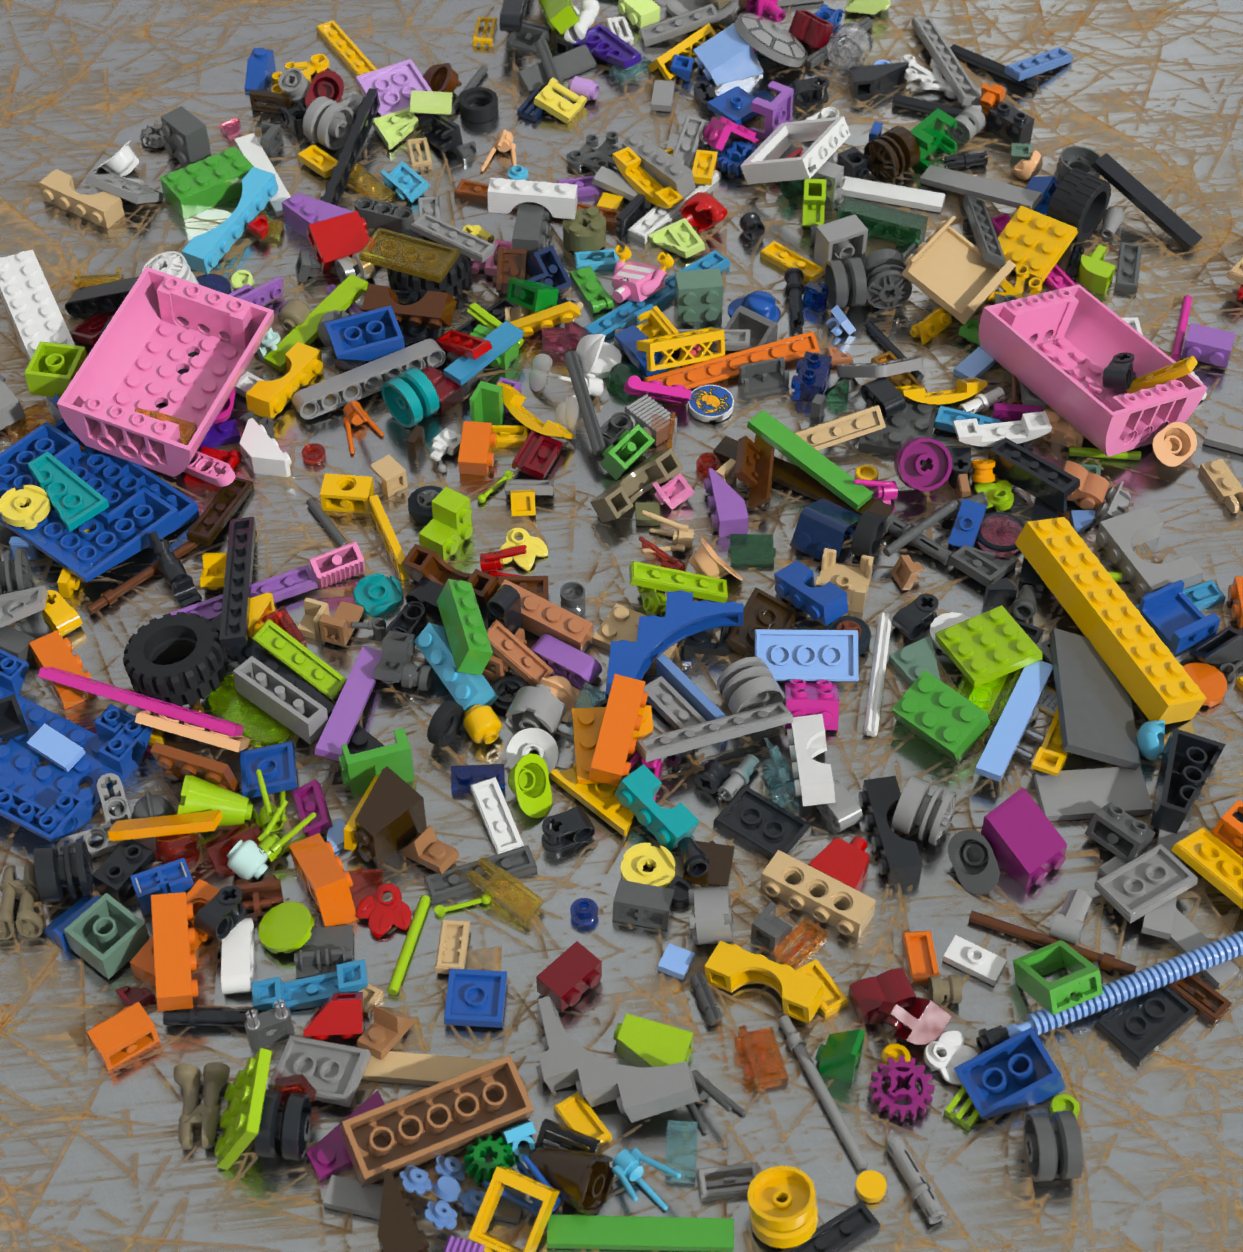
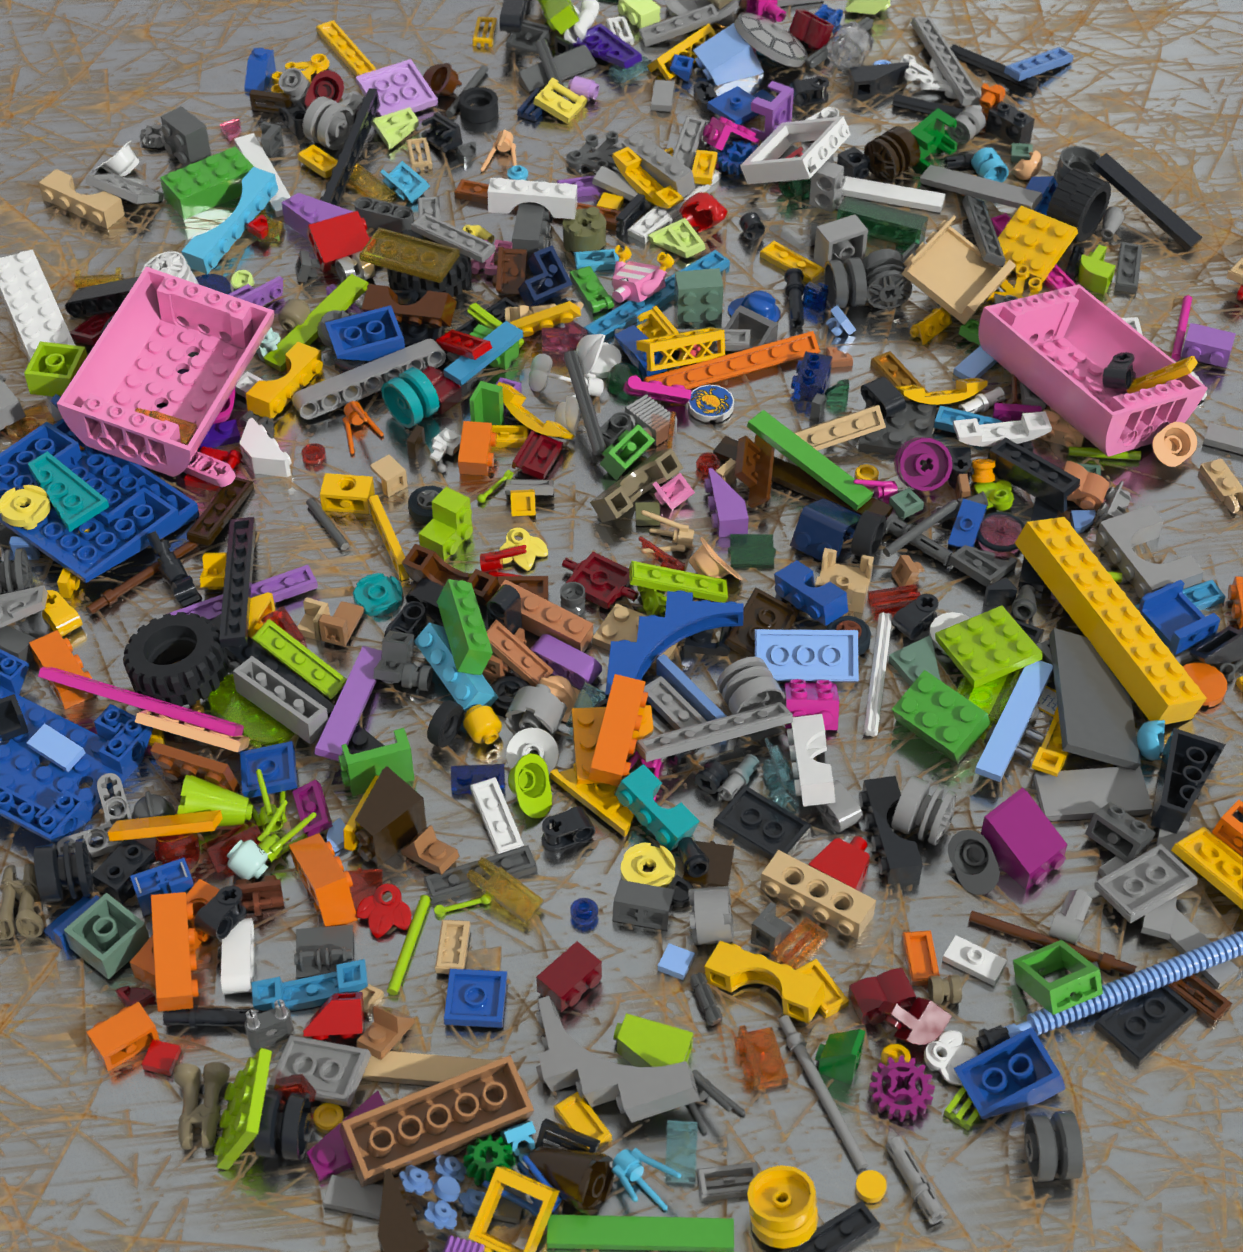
(161, 1057): none -> red tile
(286, 927): lime tile -> none
(327, 1117): none -> yellow tile
(337, 565): bright pink brick -> none
(377, 625): dark grey hand -> none
(431, 102): yellowish green tile -> none
(532, 294): green slope -> none
(601, 578): none -> dark red plate
(763, 378): dark grey hinge -> none
(813, 202): lime brick -> none
(875, 131): blue tile -> none
(877, 370): light grey beam -> none
(889, 346): black bar -> none
(894, 597): none -> clear red tile
(906, 503): none -> sand green tile
(989, 165): none -> medium azure wheel
(1063, 1102): lime tile -> none

